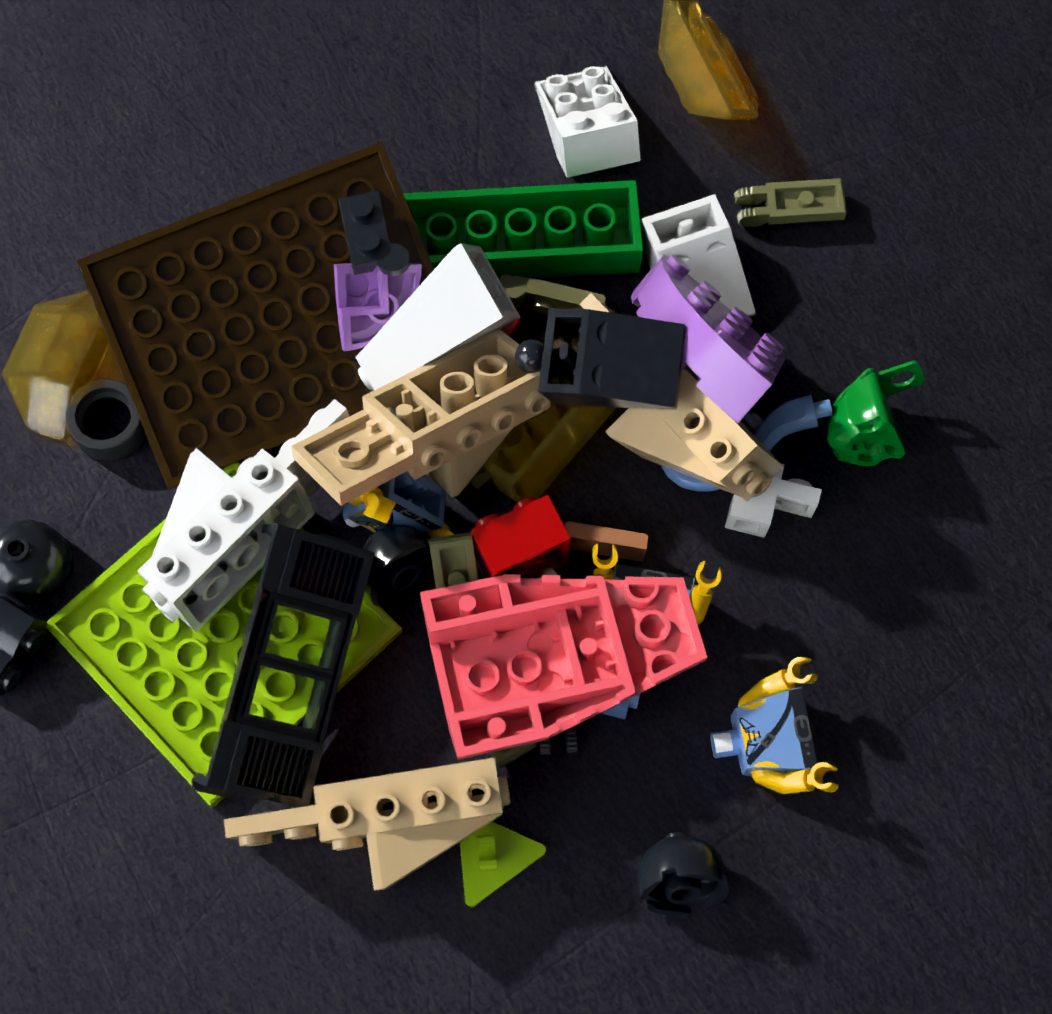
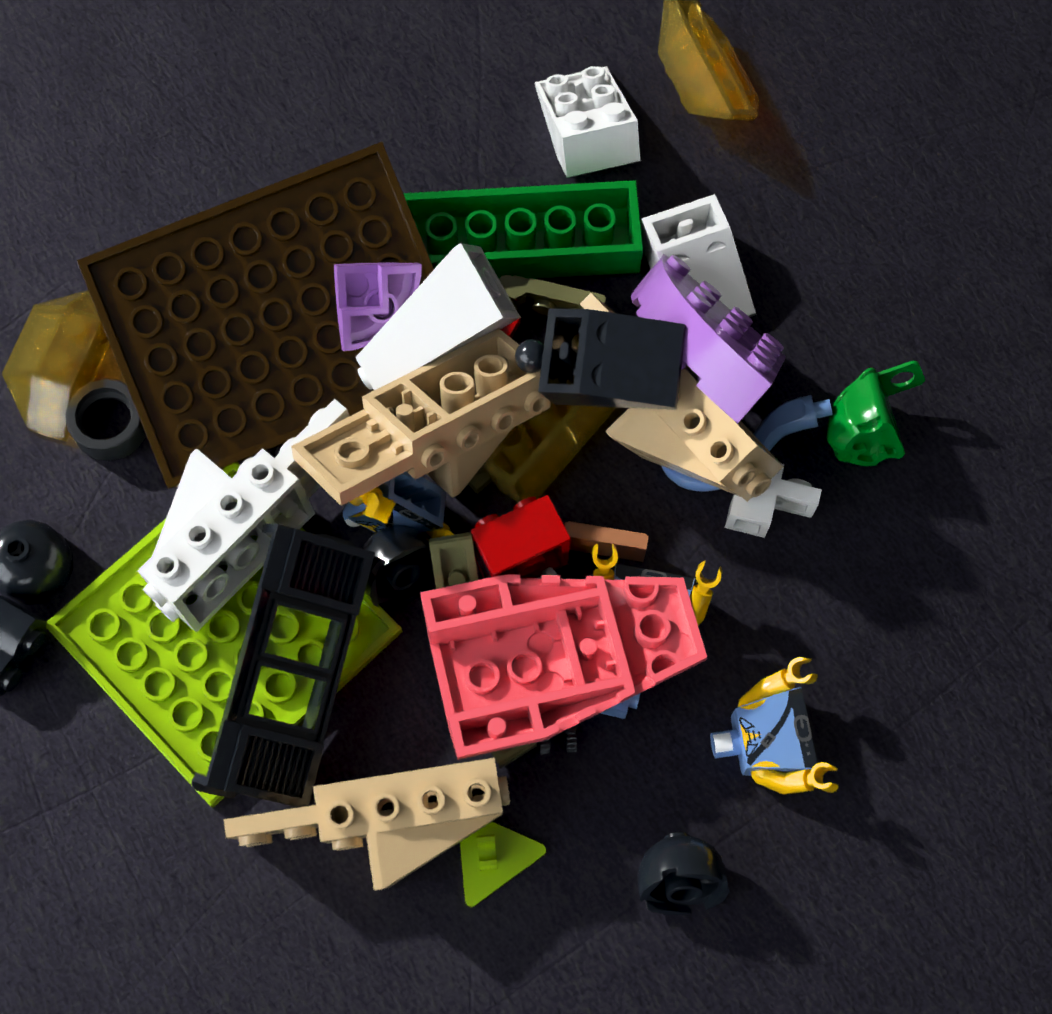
(369, 238): black hinge -> none
(792, 202): olive hinge -> none

